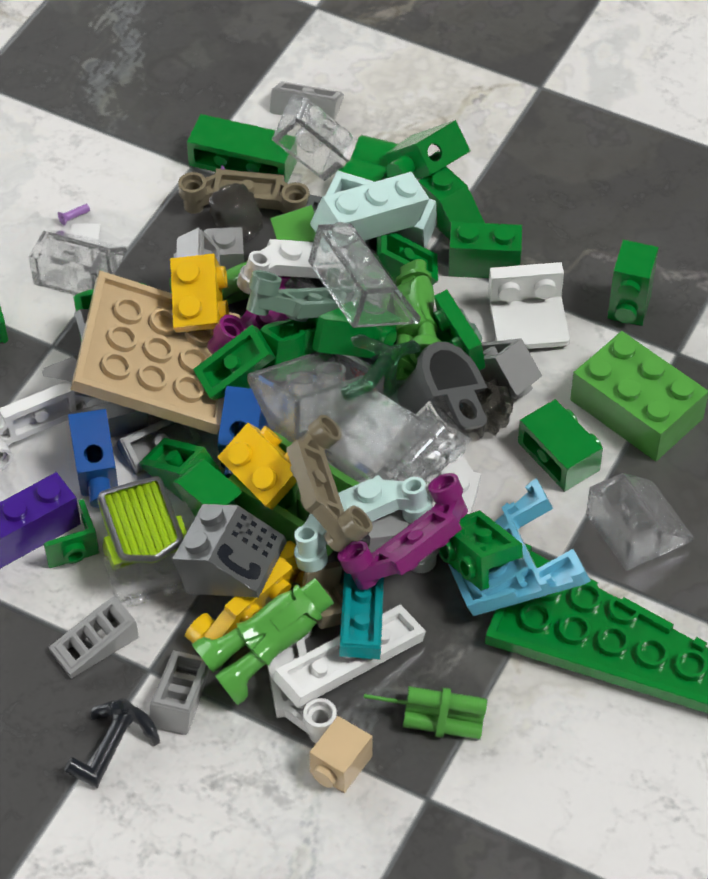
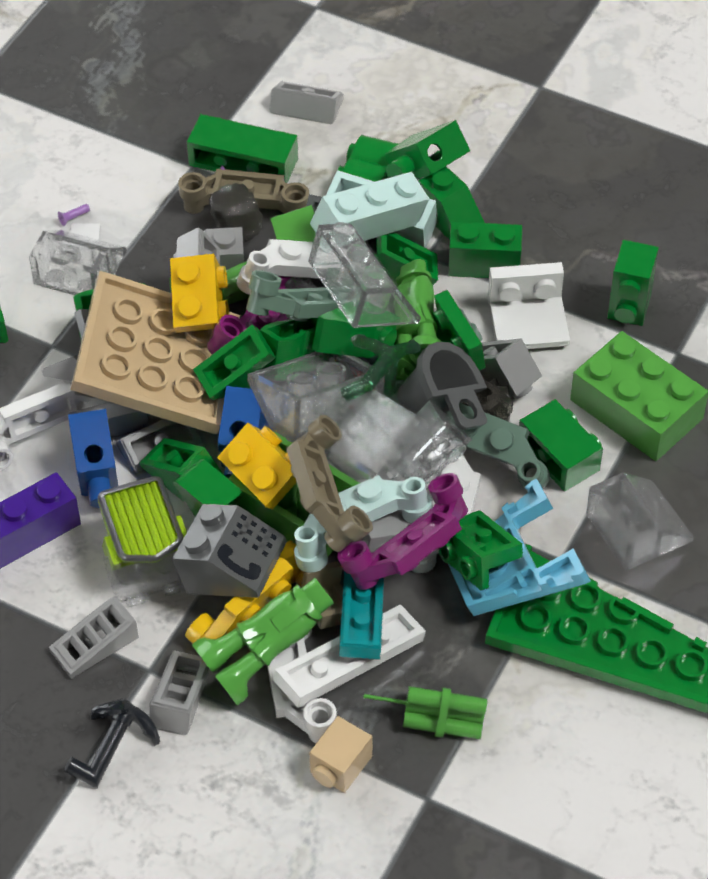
(75, 546): green bracket -> none
(314, 137): clear slope -> none
(507, 444): none -> sand green plate

